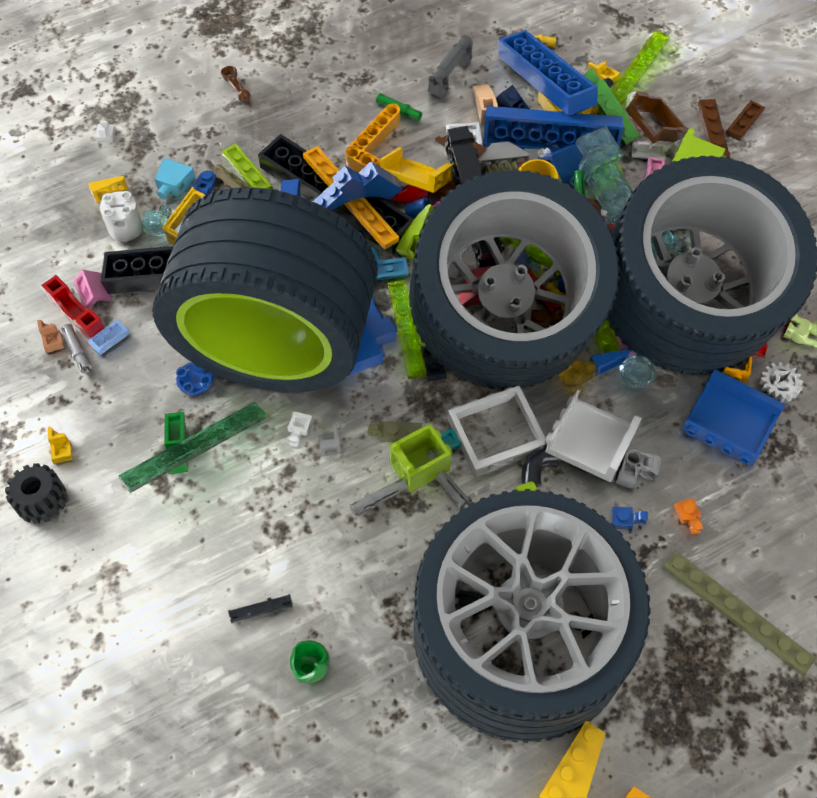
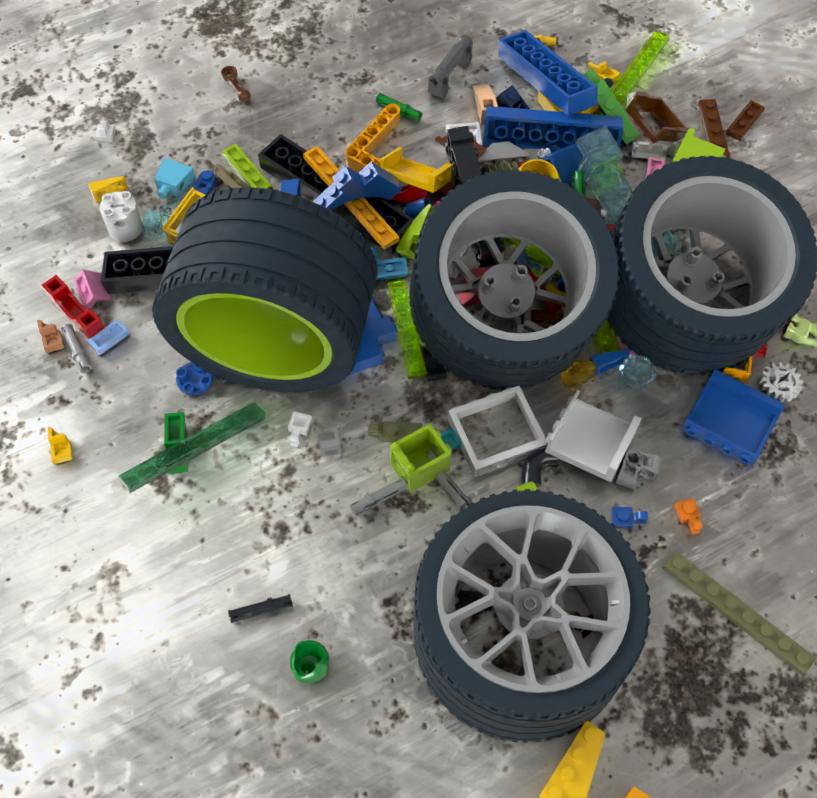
(36, 493): black wheel -> none

